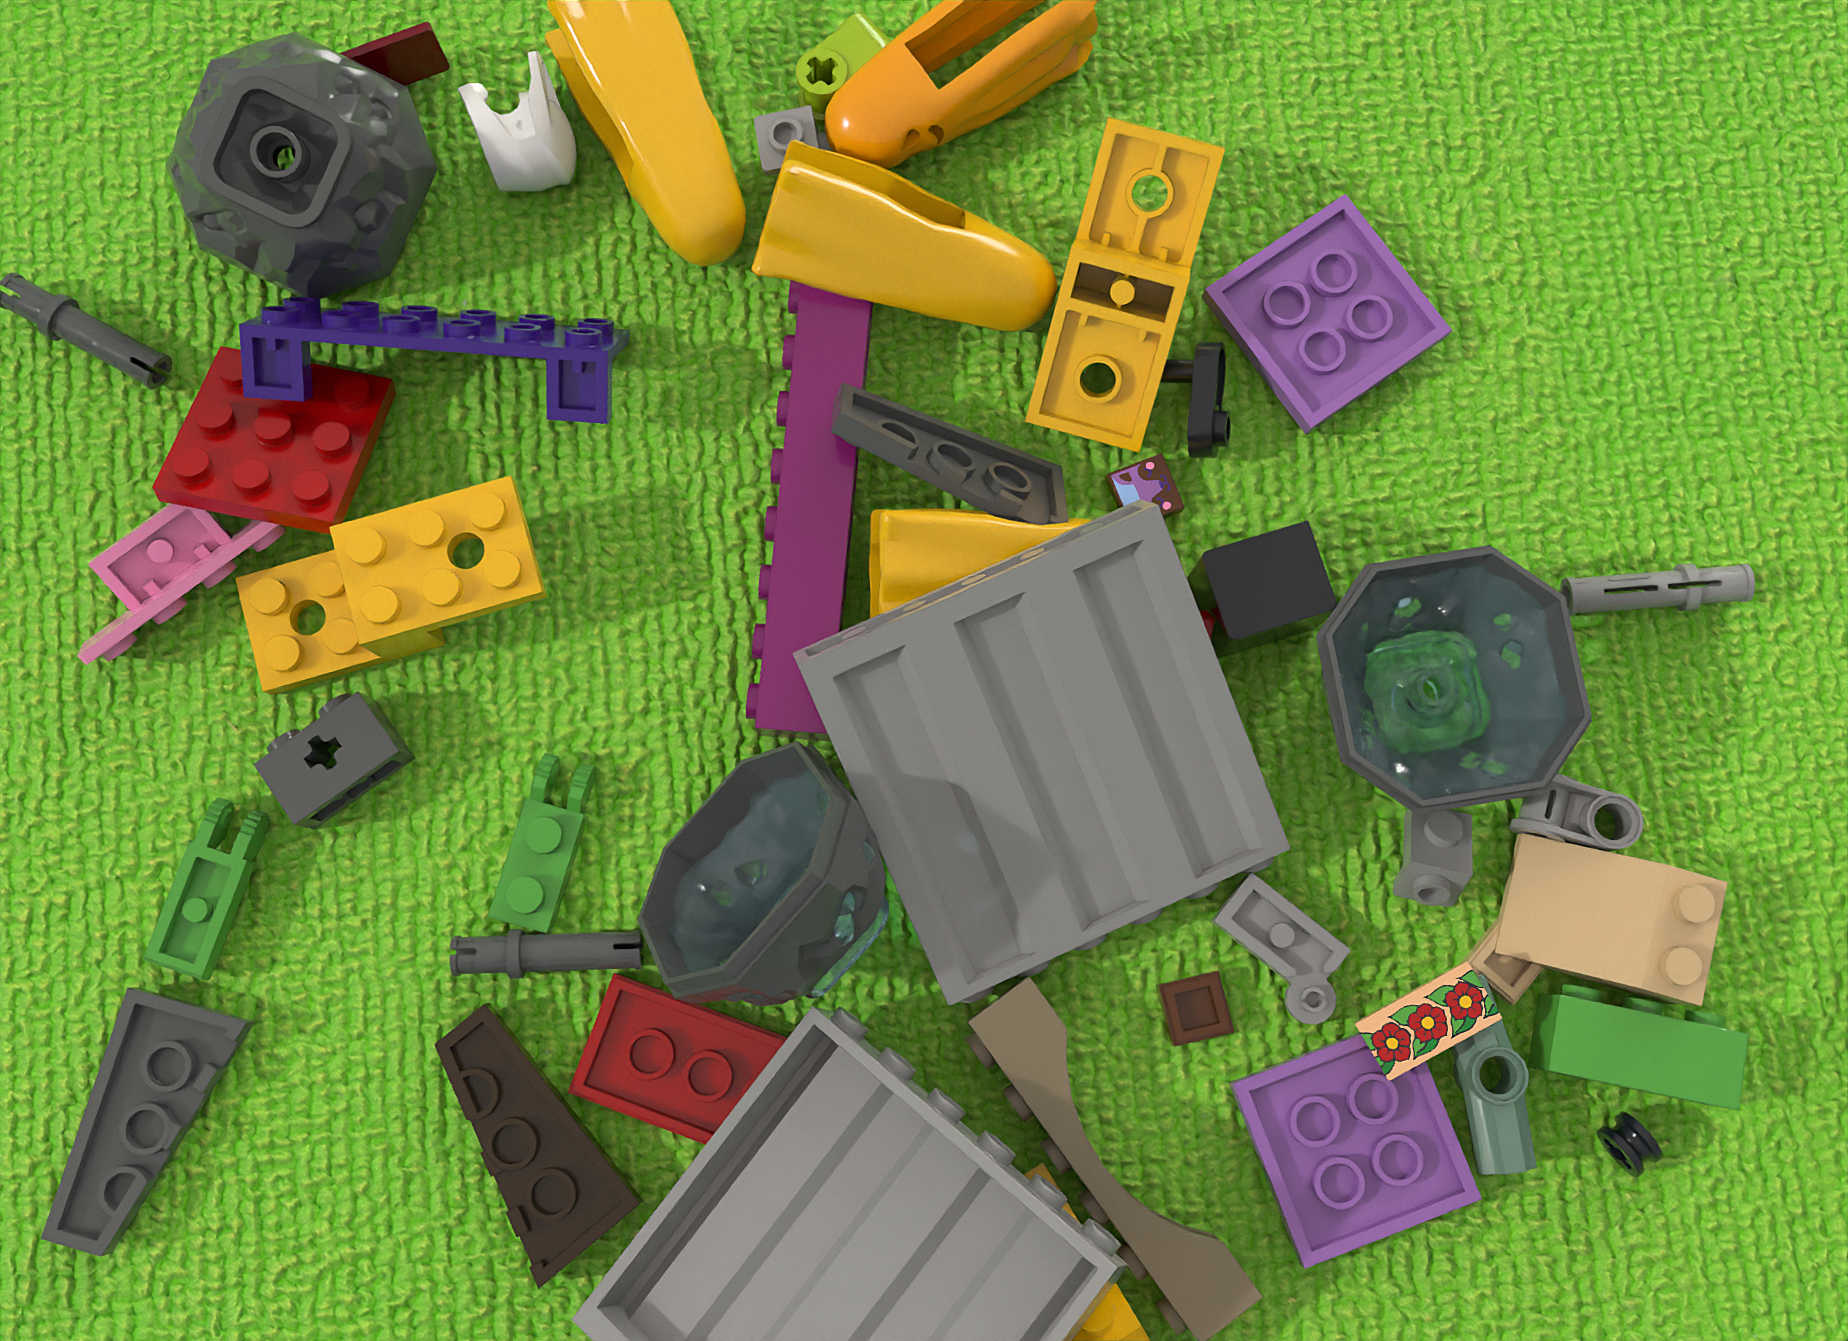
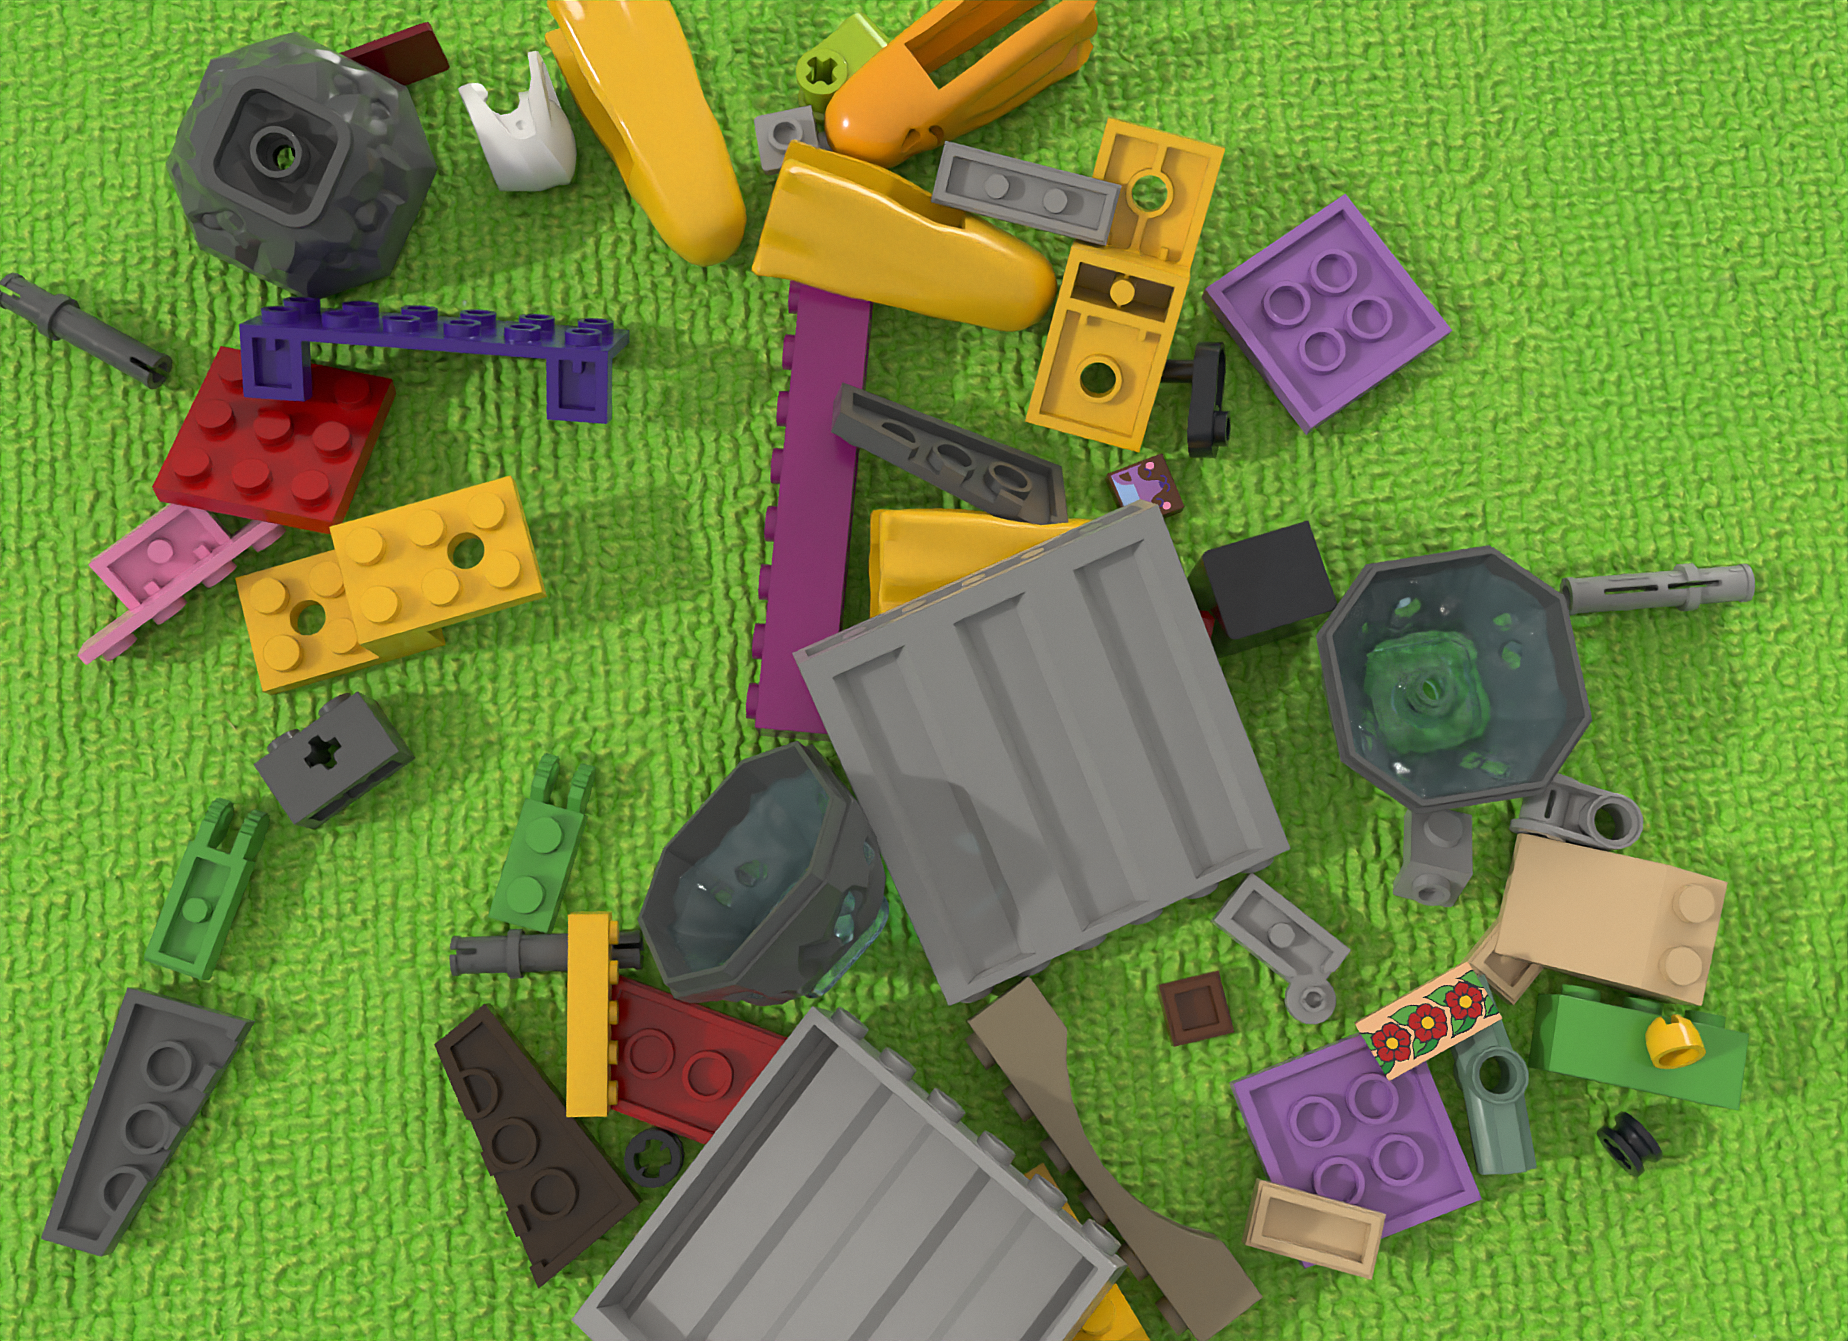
(591, 1014): none -> yellow piece
(641, 1143): none -> black bush
(1025, 193): none -> light grey tile
(1313, 1228): none -> tan tile
(1674, 1044): none -> yellow hinge

